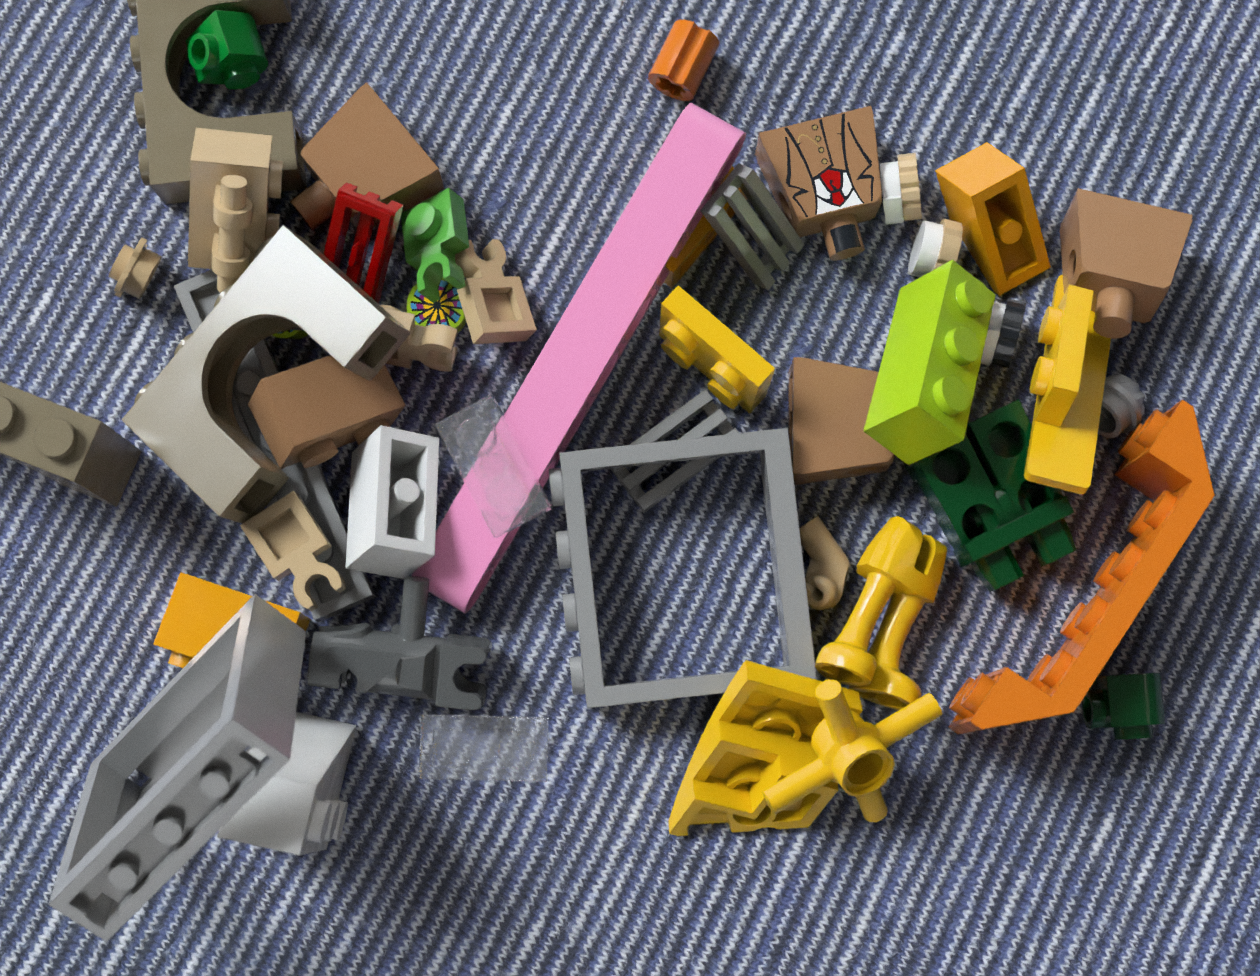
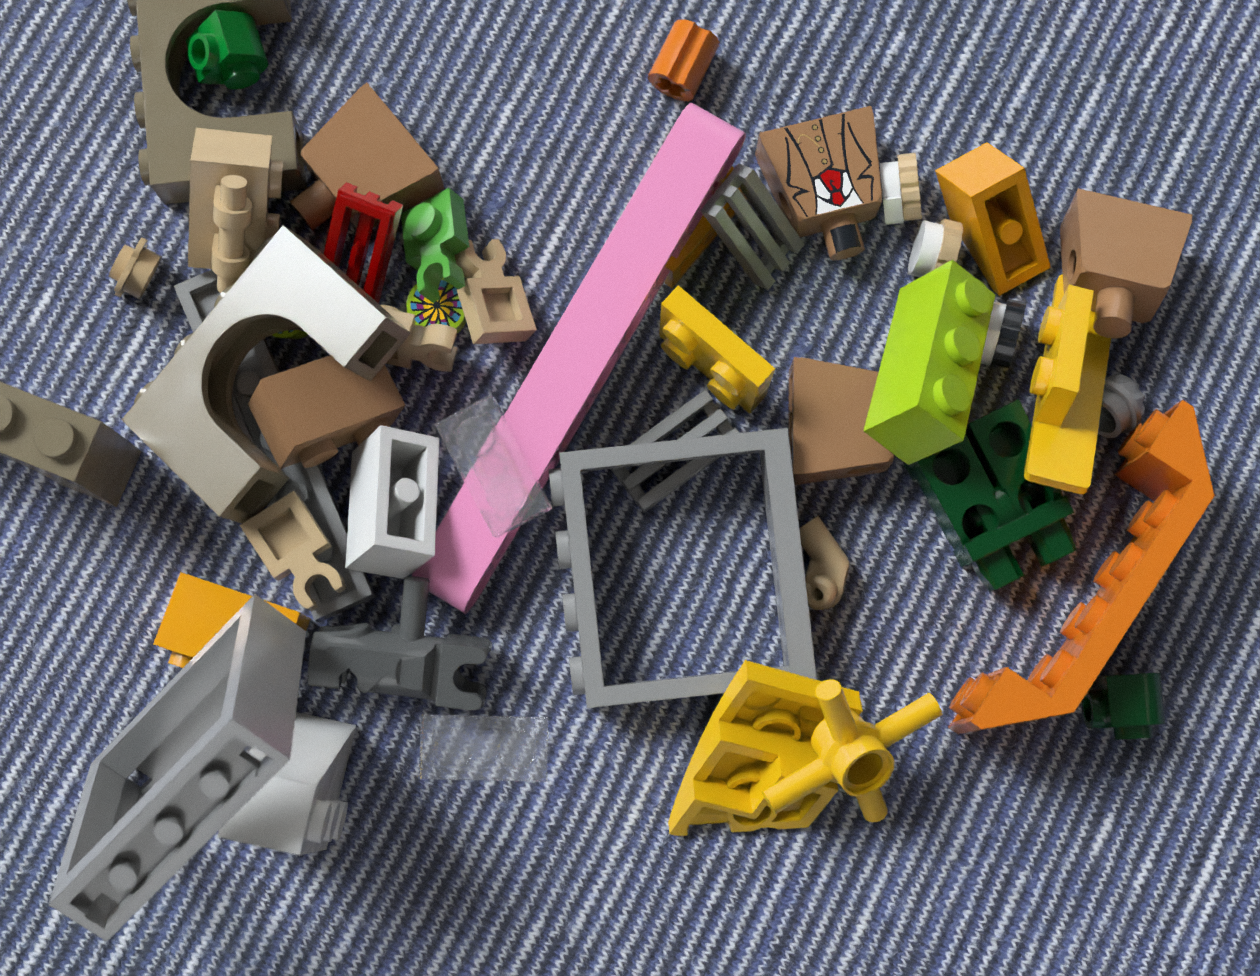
(897, 567): yellow piece -> none

